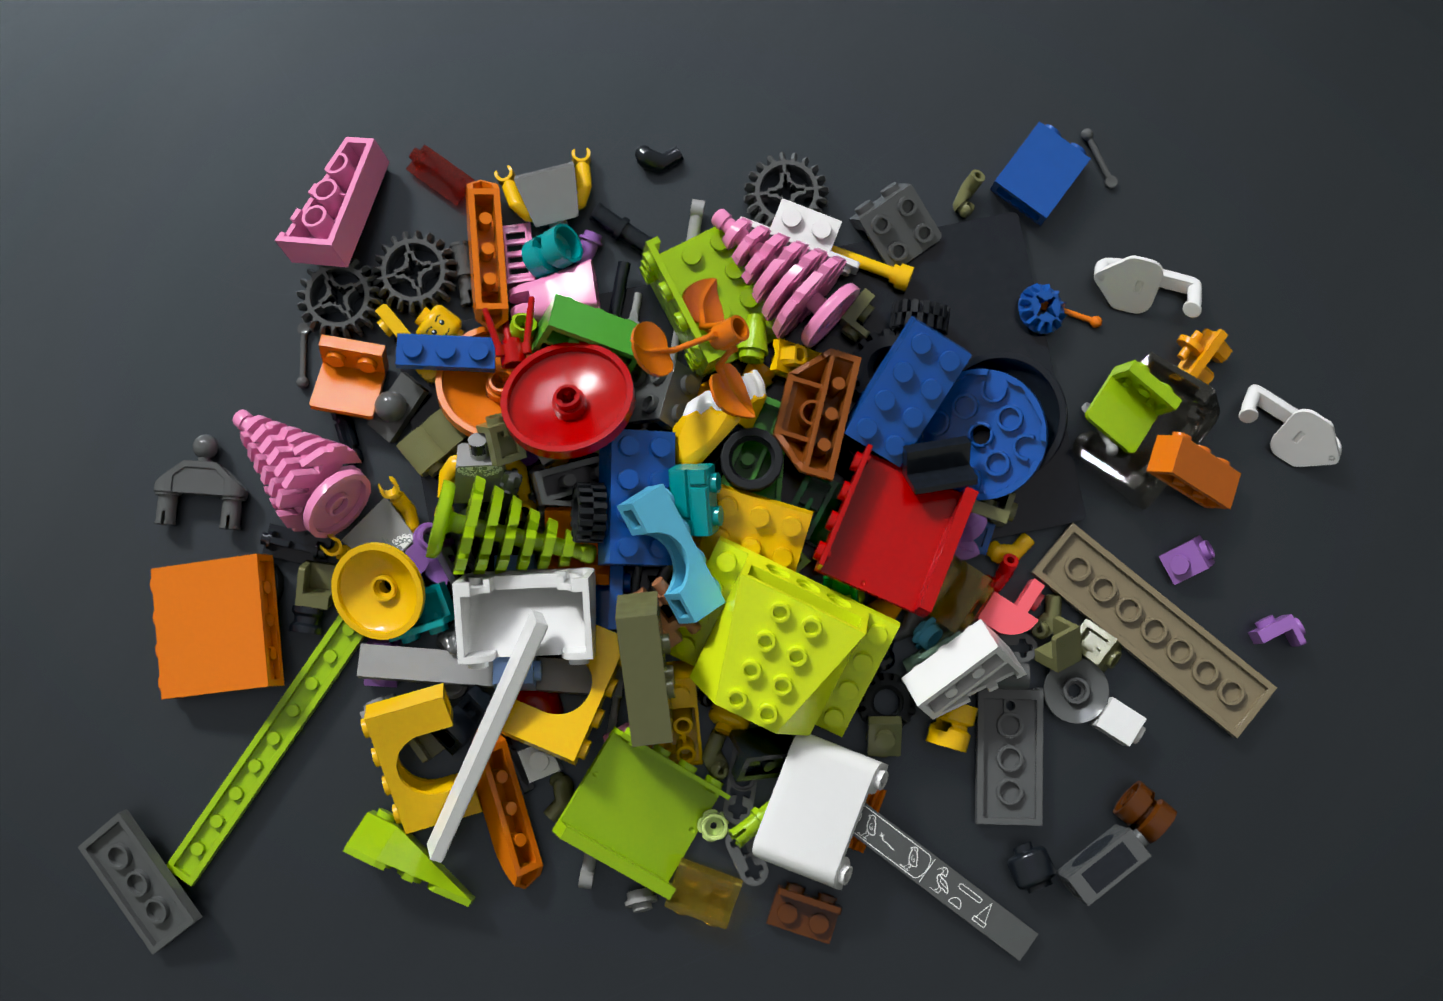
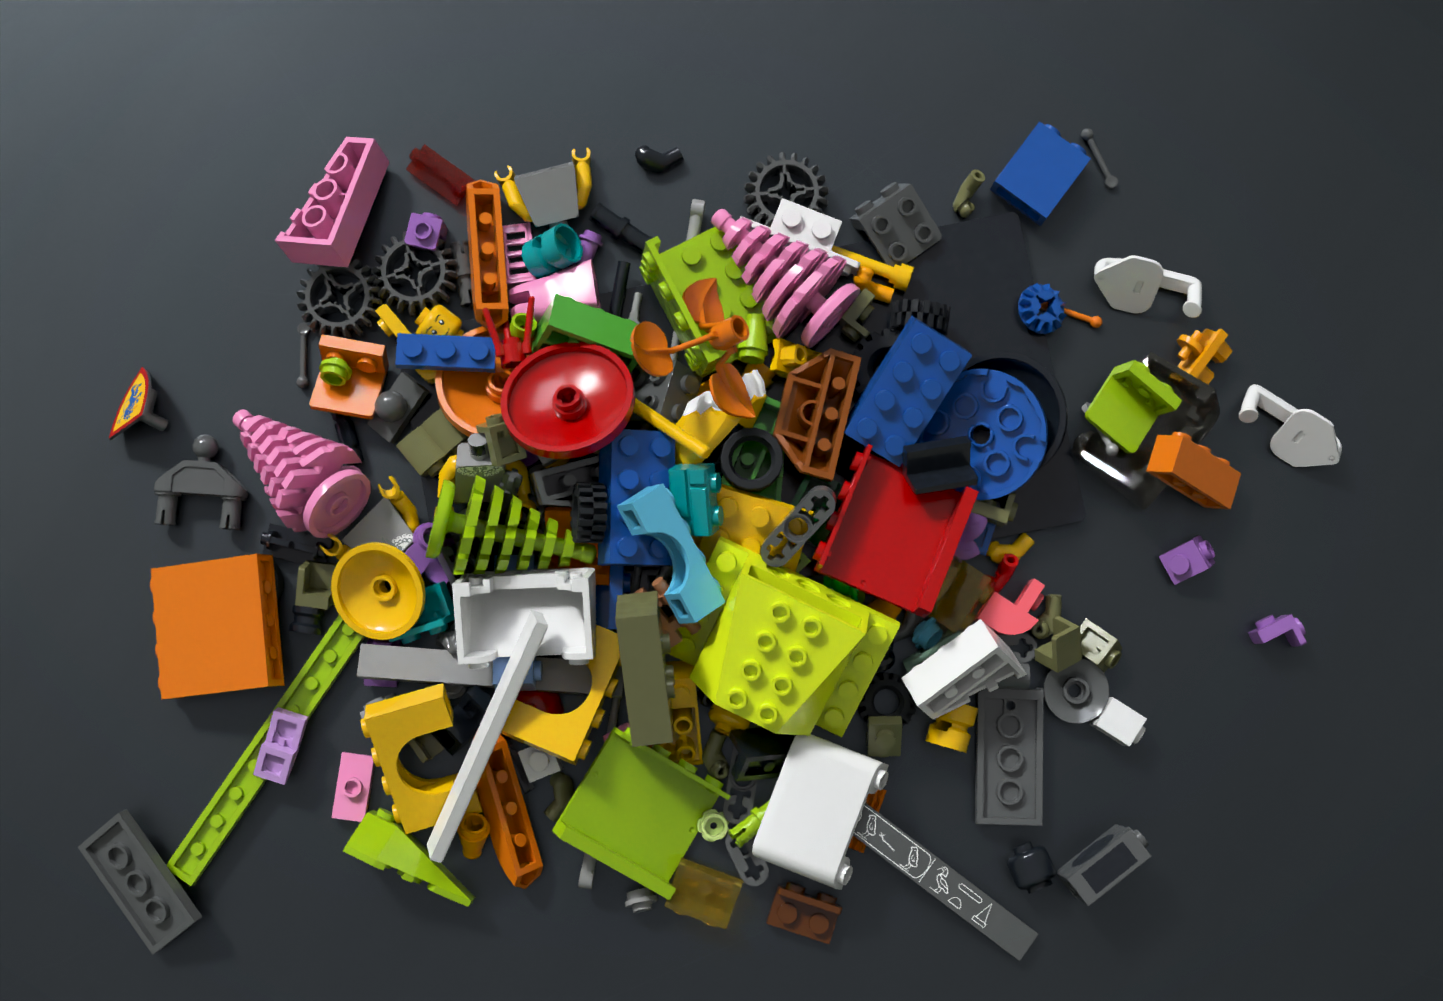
(137, 406): none -> shield
(281, 745): none -> lavender slope
(335, 371): none -> lime plate
(353, 786): none -> bright pink plate
(425, 231): none -> medium lavender bracket
(473, 834): none -> light orange cone
(671, 430): none -> yellow piece
(775, 537): none -> dark grey beam
(863, 280): none -> light orange arm
(1147, 814): reddish brown wheel -> none
(1154, 630): dark tan plate -> none

